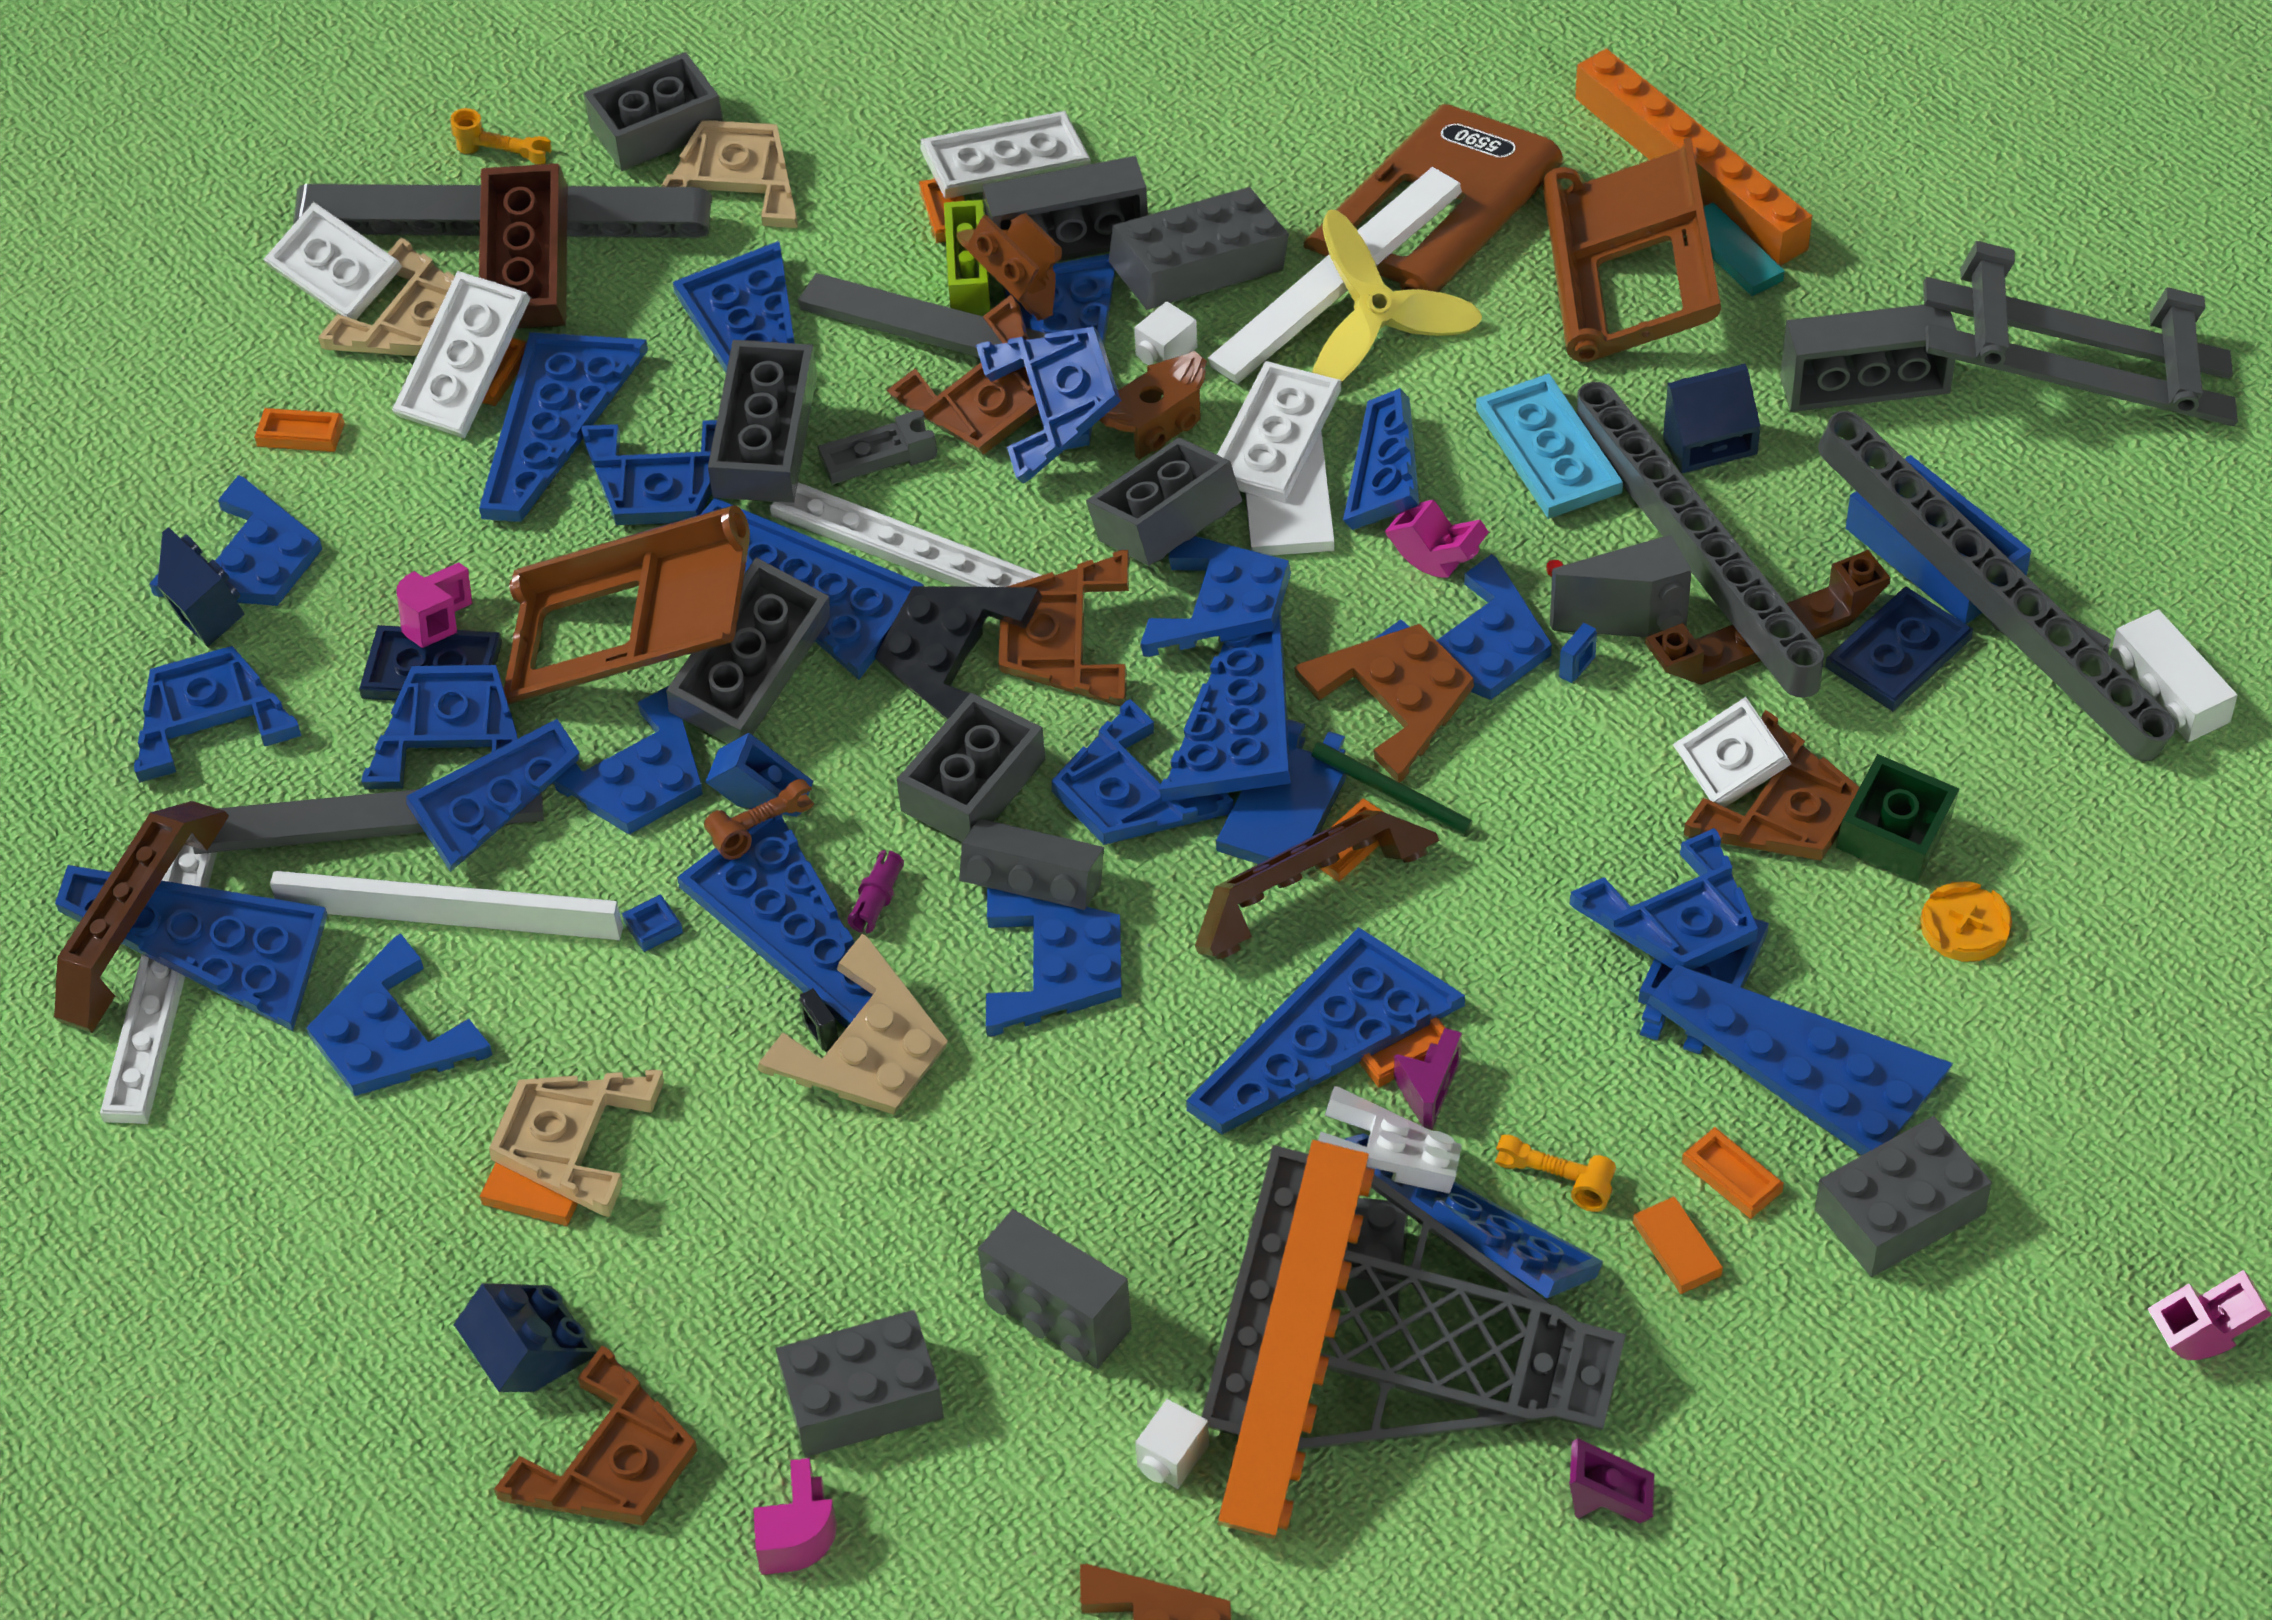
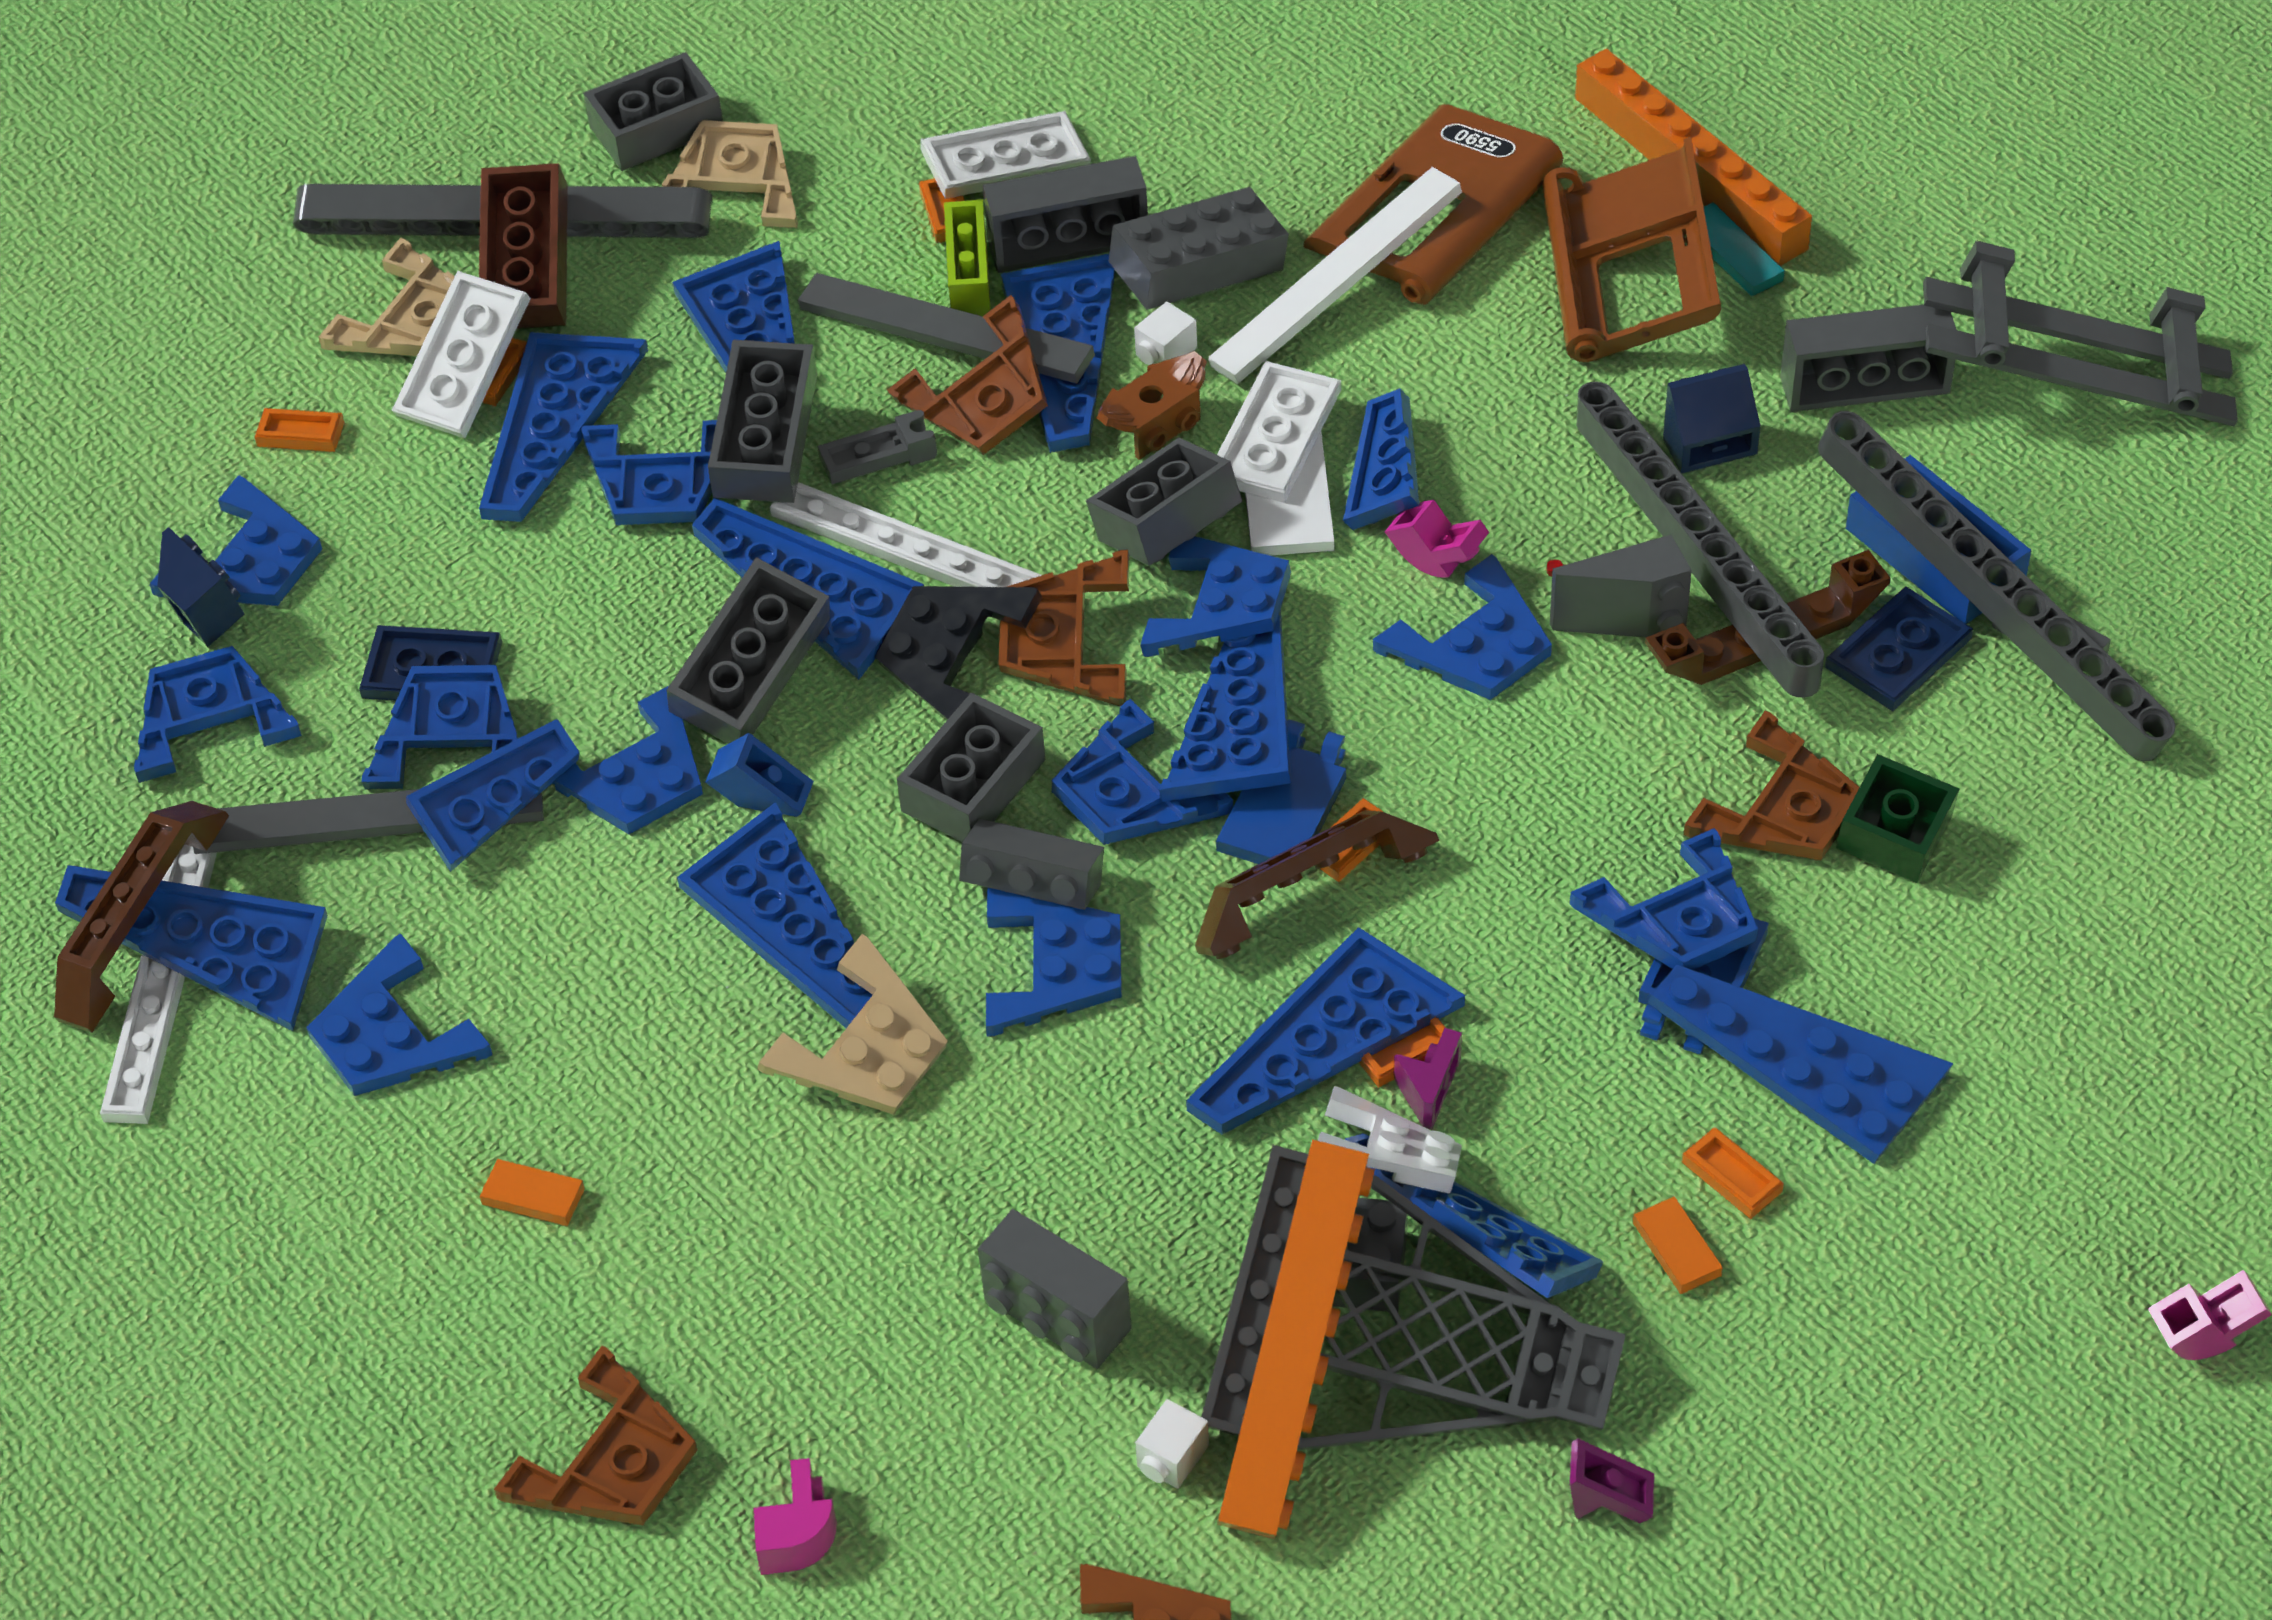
(332, 262): white tile -> none
(430, 603): dark pink brick -> none
(451, 905): white tile -> none
(470, 135): light orange brick -> none
(522, 1335): dark blue slope -> none
(552, 1127): tan wing -> none
(652, 923): blue tile -> none
(684, 603): dark orange piece -> none
(731, 834): dark orange brick -> none
(818, 1019): black tile -> none
(860, 1383): dark grey brick -> none
(875, 892): magenta pin -> none
(1018, 259): dark orange piece -> none
(1069, 386): blue wing -> none
(1391, 788): dark green bar -> none
(1406, 310): light yellow piece -> none
(1408, 677): dark orange wing -> none
(1549, 446): medium azure plate -> none
(1578, 653): blue tile -> none
(1592, 1181): light orange brick -> none
(1732, 753): white tile -> none
(1902, 1196): dark grey brick -> none
(1966, 921): light orange tile -> none
(2174, 674): white brick -> none

